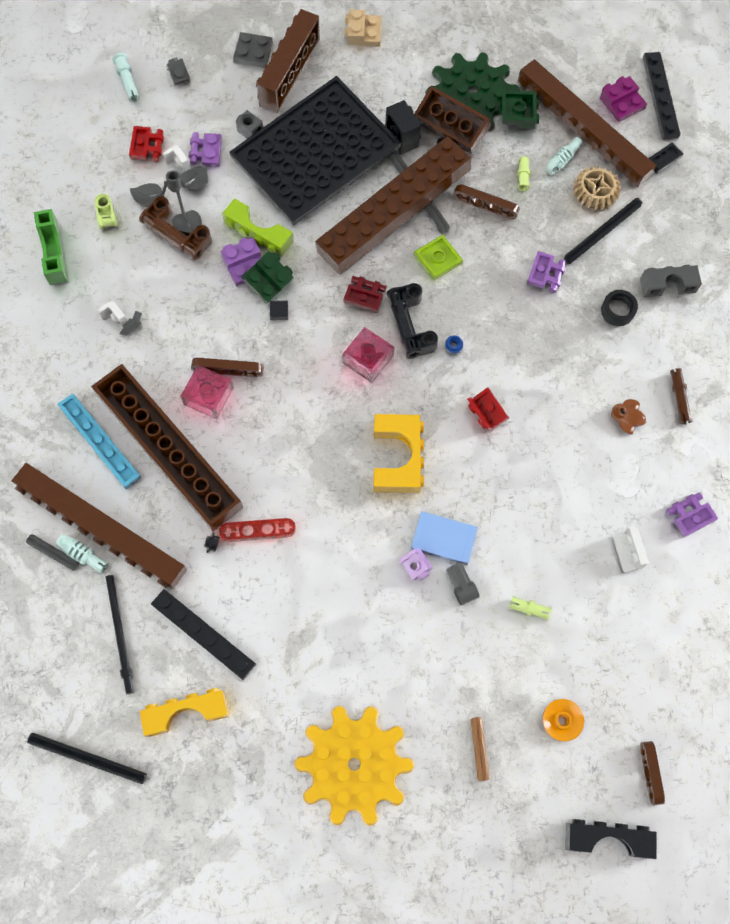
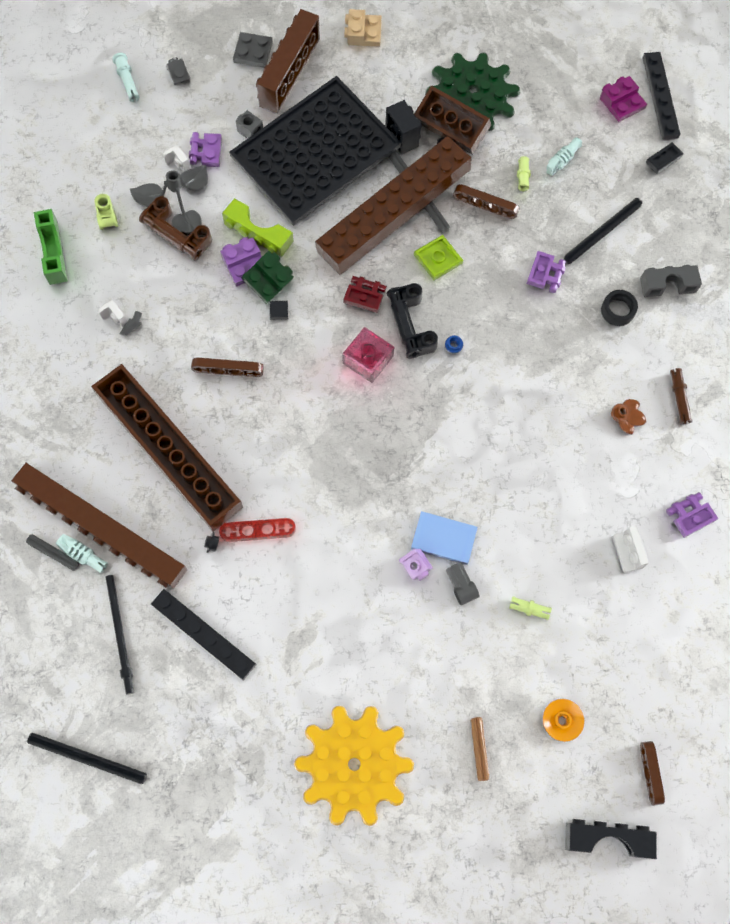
(99, 441): medium azure plate -> none
(140, 143): red plate -> none
(157, 719): yellow arch -> none
(207, 392): clear pink brick -> none
(408, 477): yellow arch -> none
(488, 409): red bracket -> none
(520, 109): dark green plate -> none
(586, 123): reddish brown brick -> none
(607, 190): tan gear -> none

